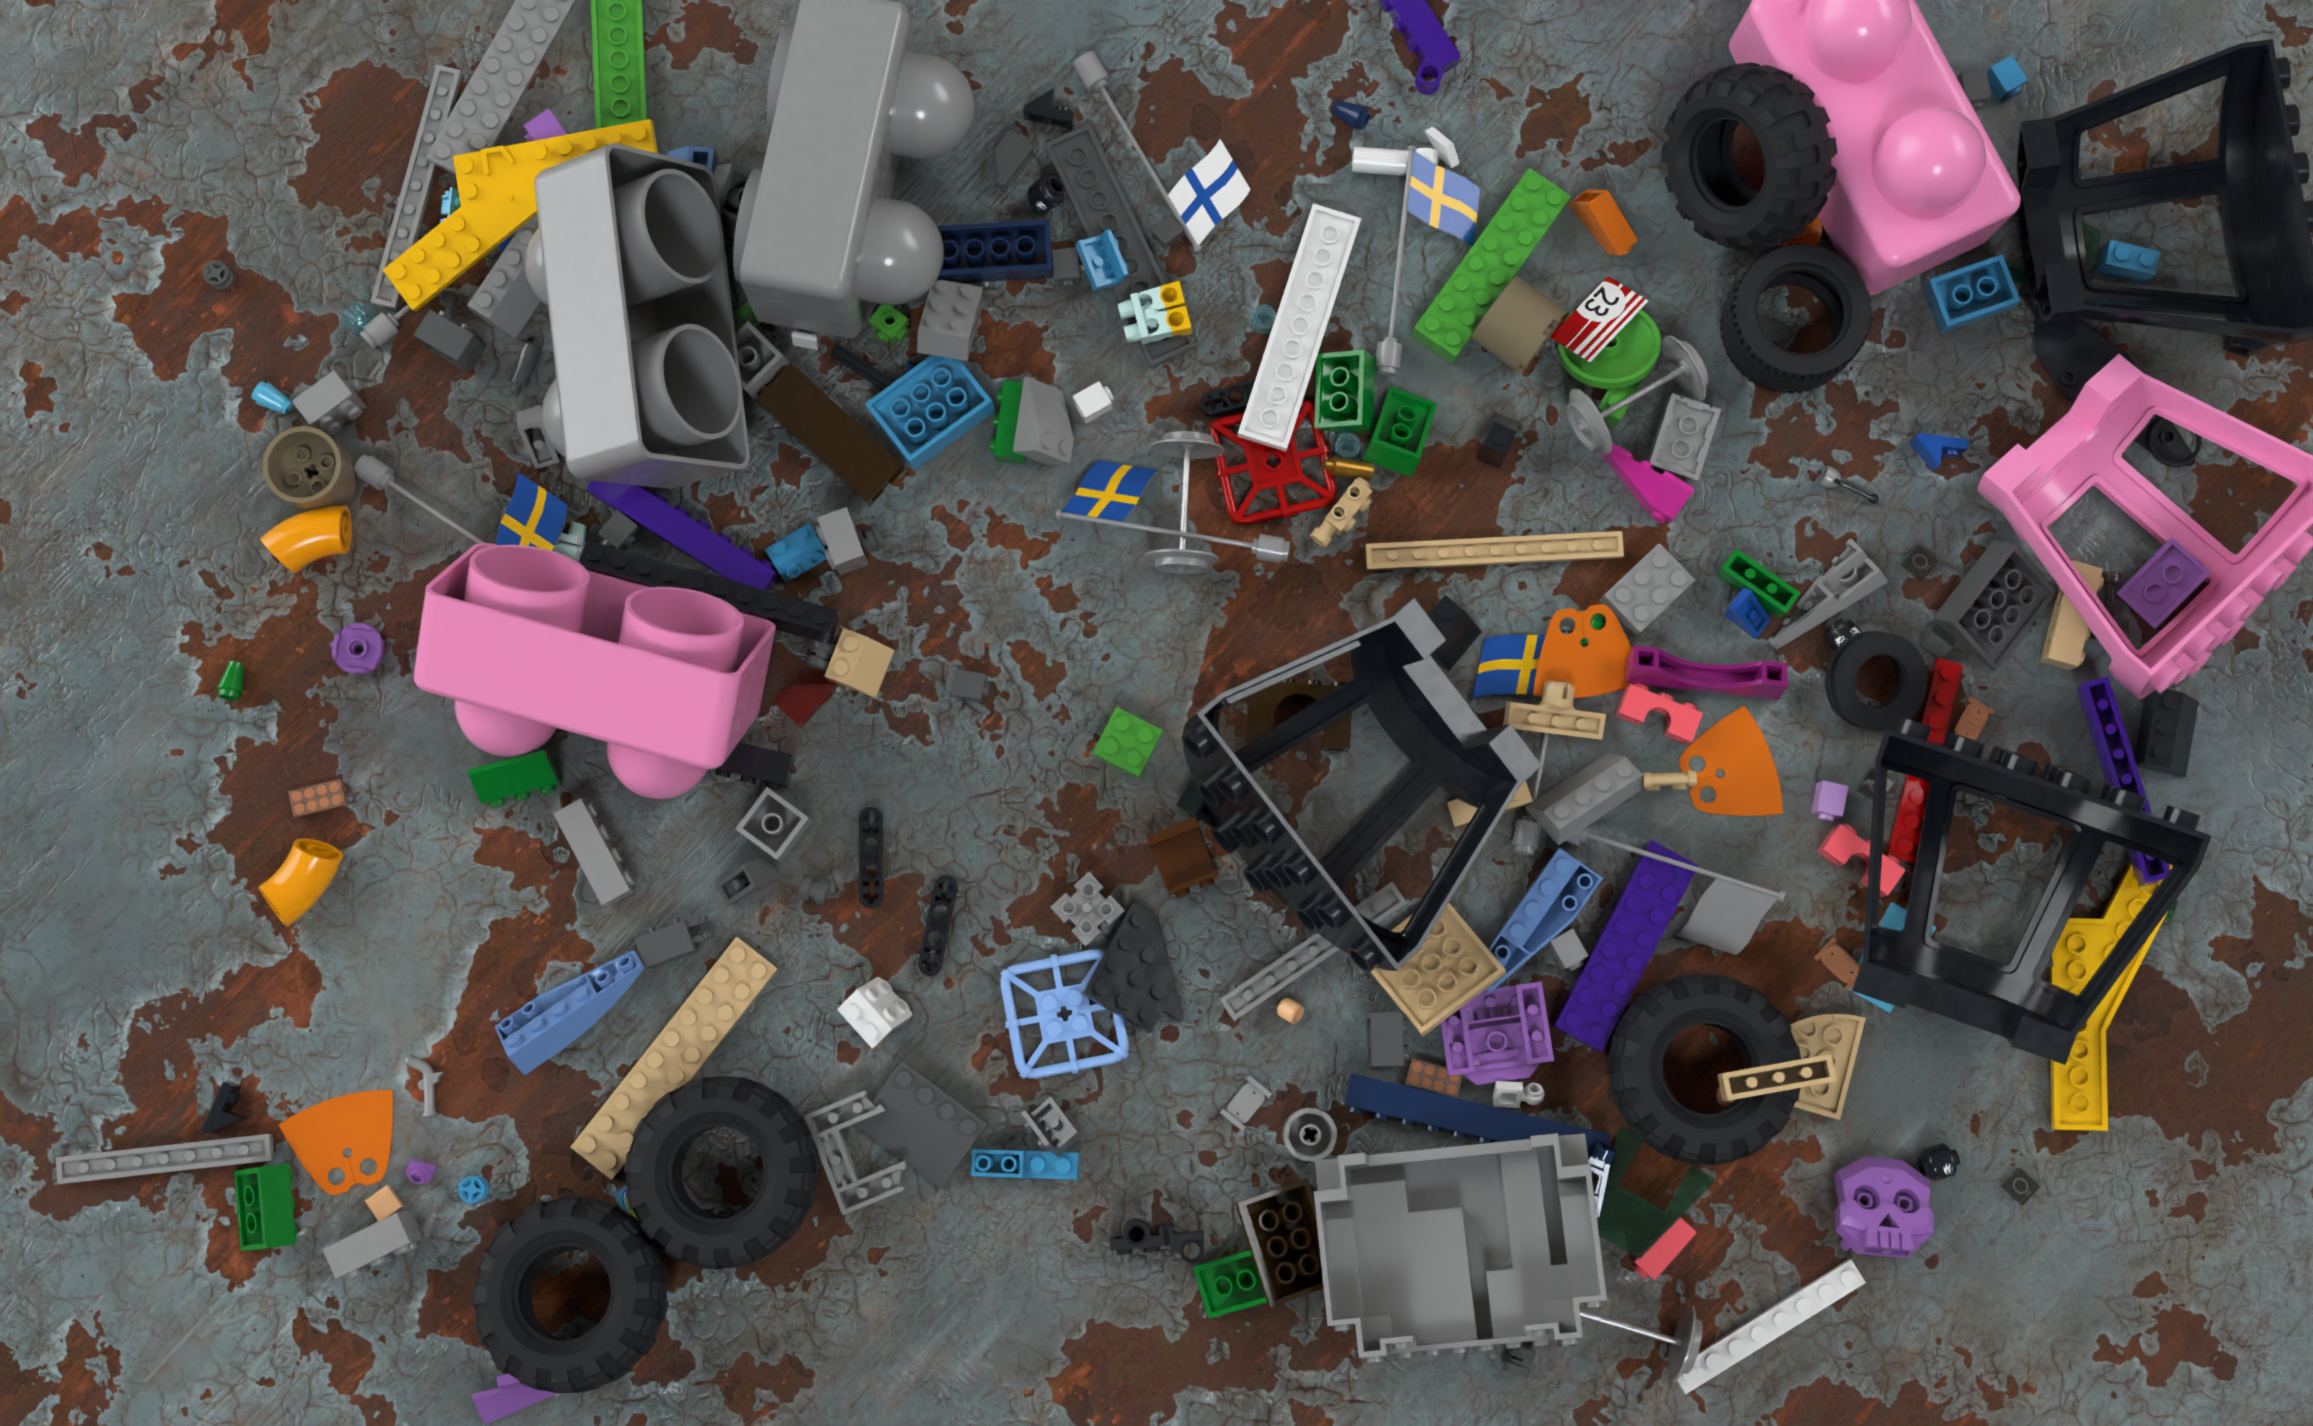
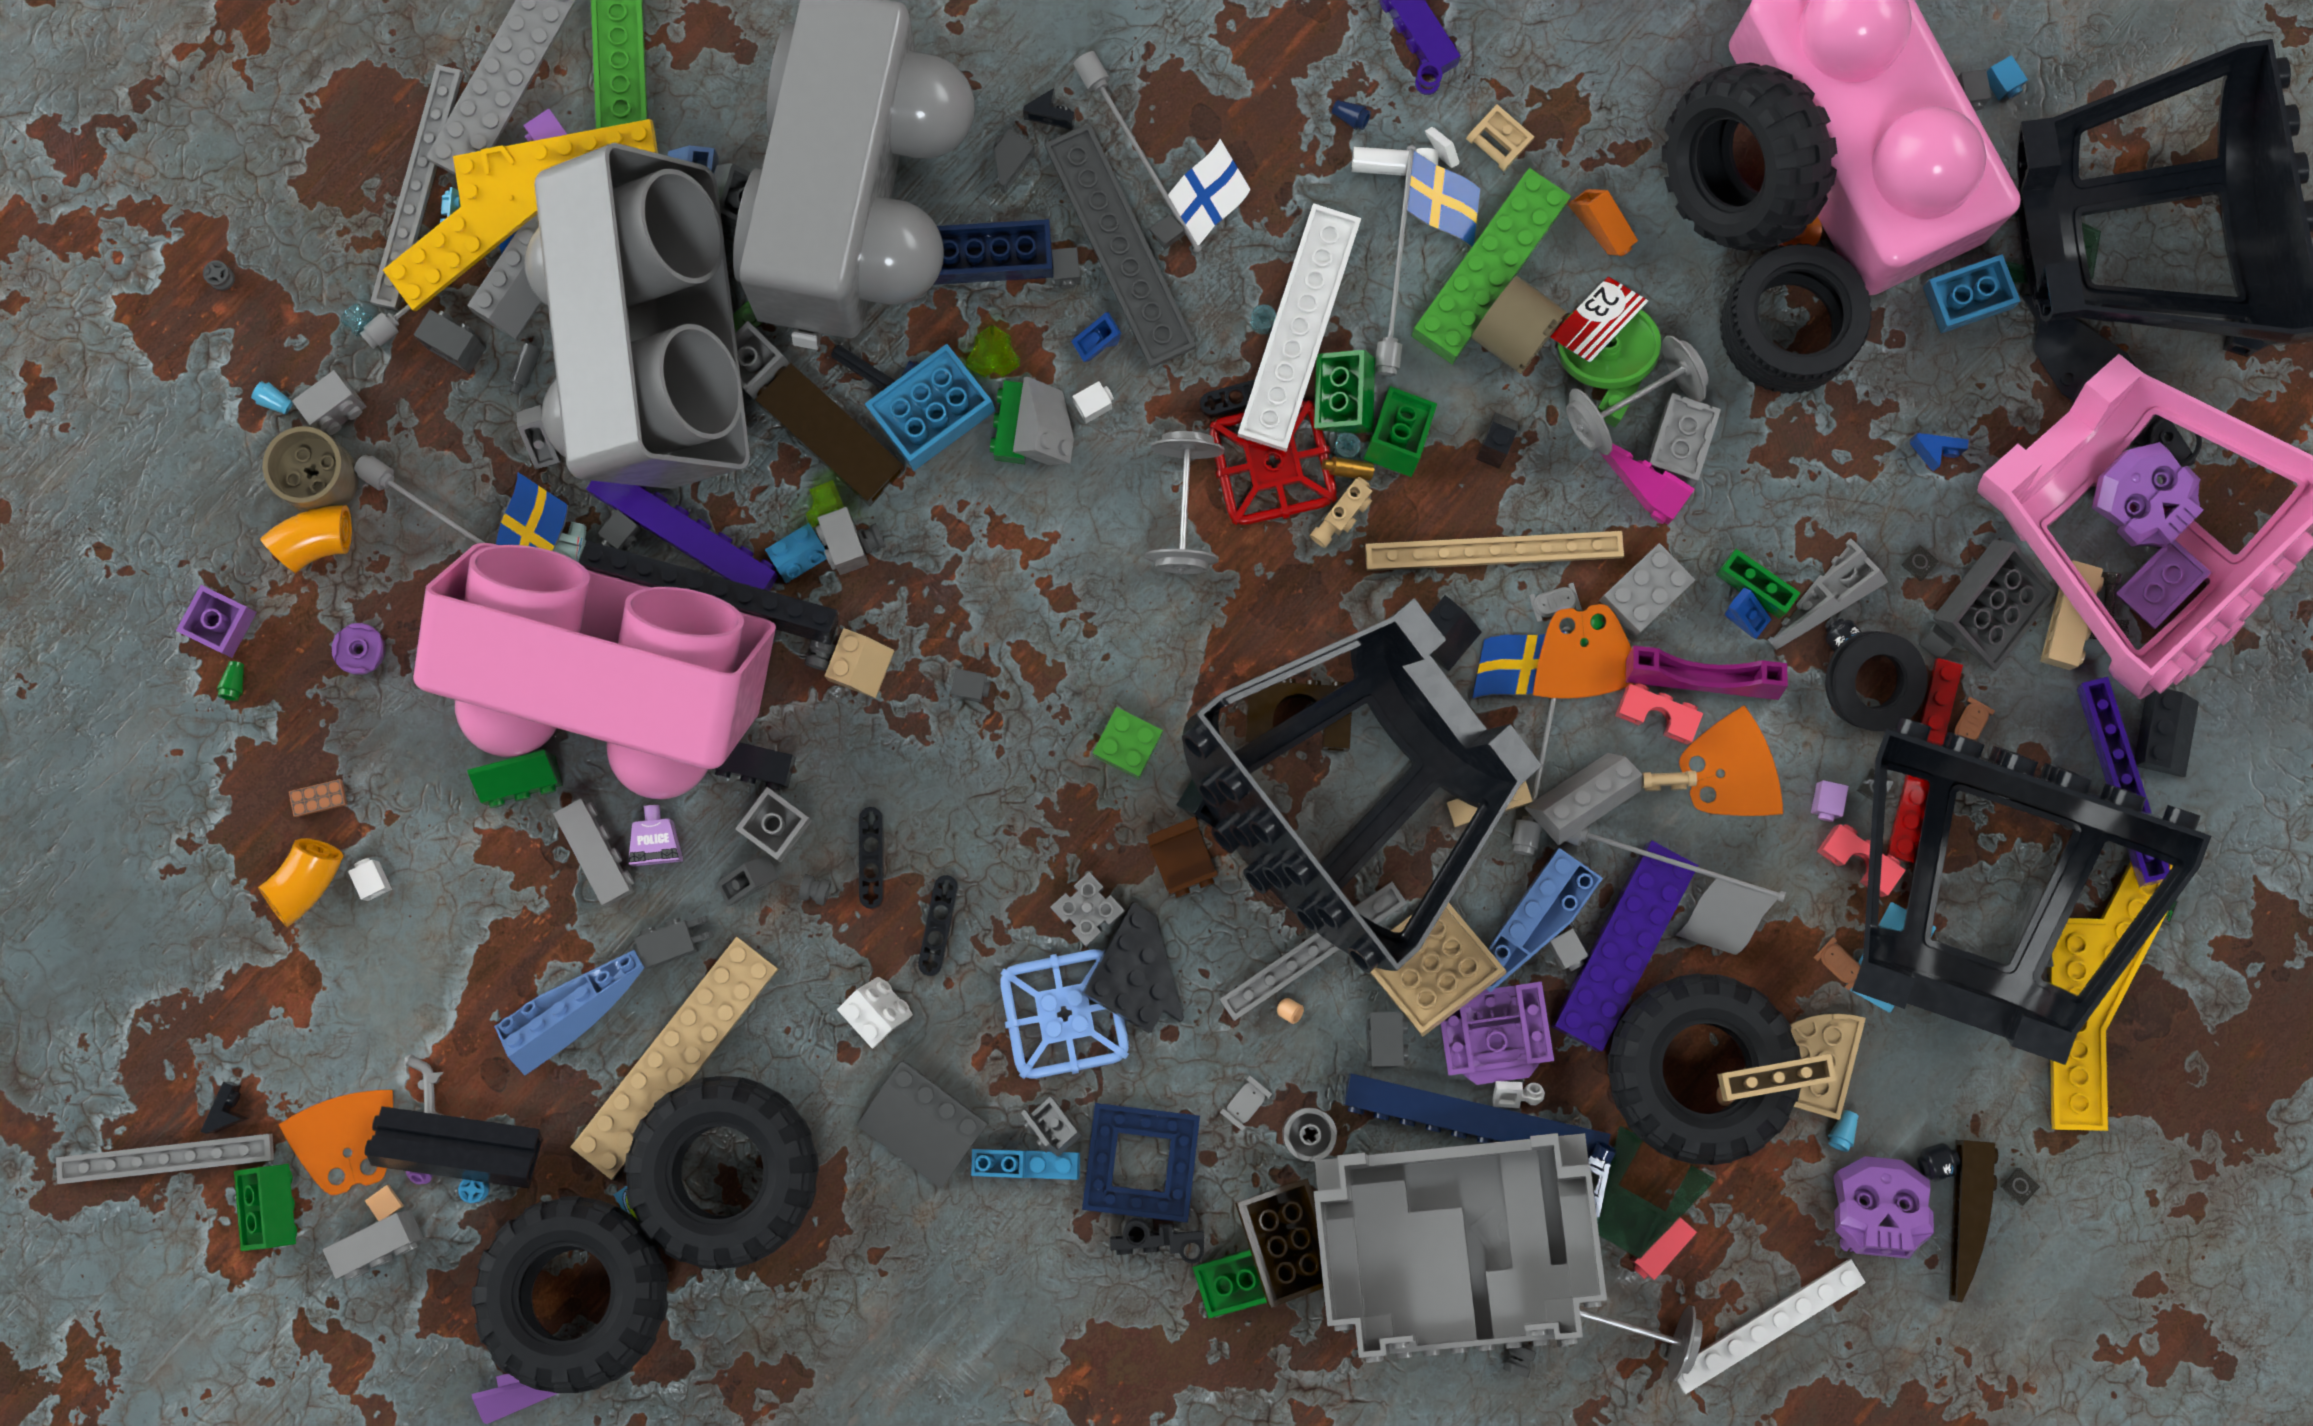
(216, 621): none -> medium lavender brick
(369, 879): none -> white brick
(454, 1147): none -> black brick
(654, 840): none -> lavender torso
(803, 701): clear red slope -> none
(825, 500): none -> clear neon green brick
(847, 1187): light grey wedge -> none
(889, 324): bright green brick -> none
(949, 320): light grey brick -> none
(992, 353): none -> clear neon green brick
(1046, 193): black head -> none
(1097, 337): none -> blue slope
(1102, 260): dark azure bracket -> none
(1113, 491): flag -> none
(1157, 313): light aqua hips -> none
(1167, 1205): none -> dark blue plate
(1432, 1078): nougat tile -> none
(1506, 132): none -> tan plate
(1554, 601): none -> light grey piece
(1555, 714): tan plate -> none
(1831, 477): hinge -> none
(1844, 1131): none -> medium azure cone
(1971, 1211): none -> dark brown slope
(2127, 262): dark azure brick -> none
(2134, 481): none -> medium lavender brick

